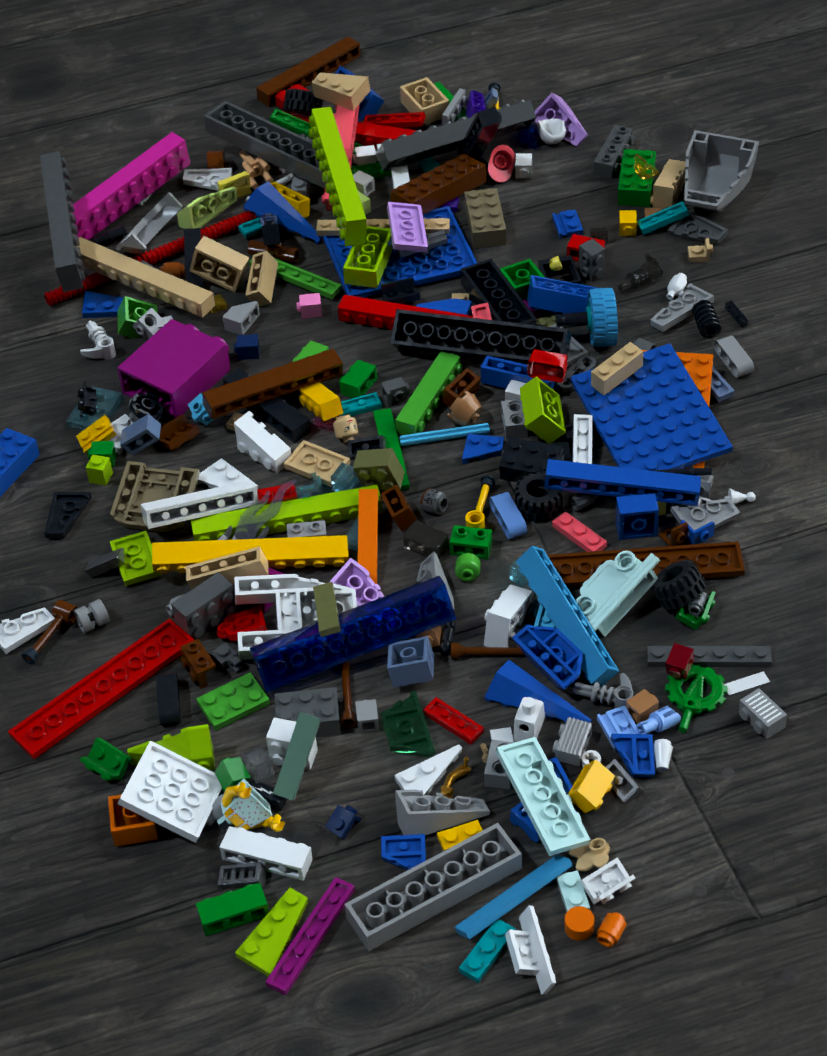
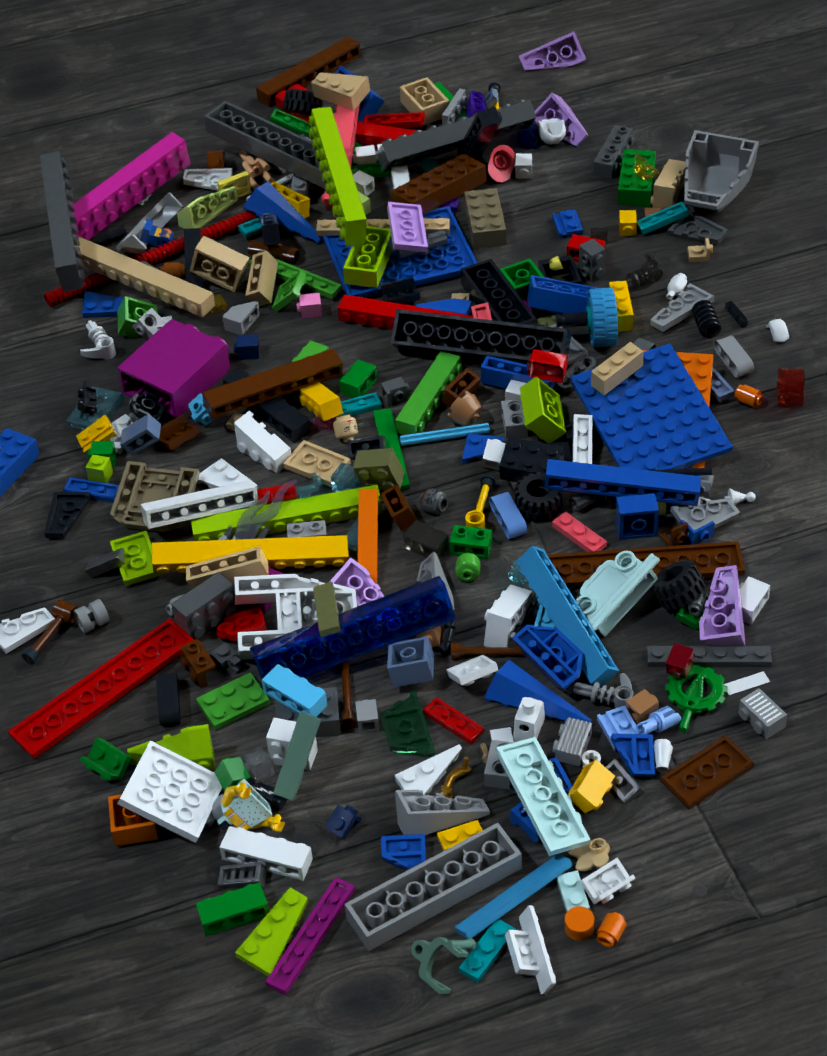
(99, 490): none -> blue tile
(156, 235): none -> blue leg
(289, 291): none -> bright green plate
(294, 691): none -> medium azure brick
(426, 954): none -> sand green piece
(472, 669): none -> white plate
(493, 454): none -> white brick
(557, 53): none -> lavender wedge
(624, 306): none -> yellow brick
(706, 772): none -> reddish brown tile
(723, 616): none -> lavender wedge
(748, 395): none -> orange brick
(753, 598): none -> white brick
(778, 330): none -> white hair
(791, 386): none -> clear red brick

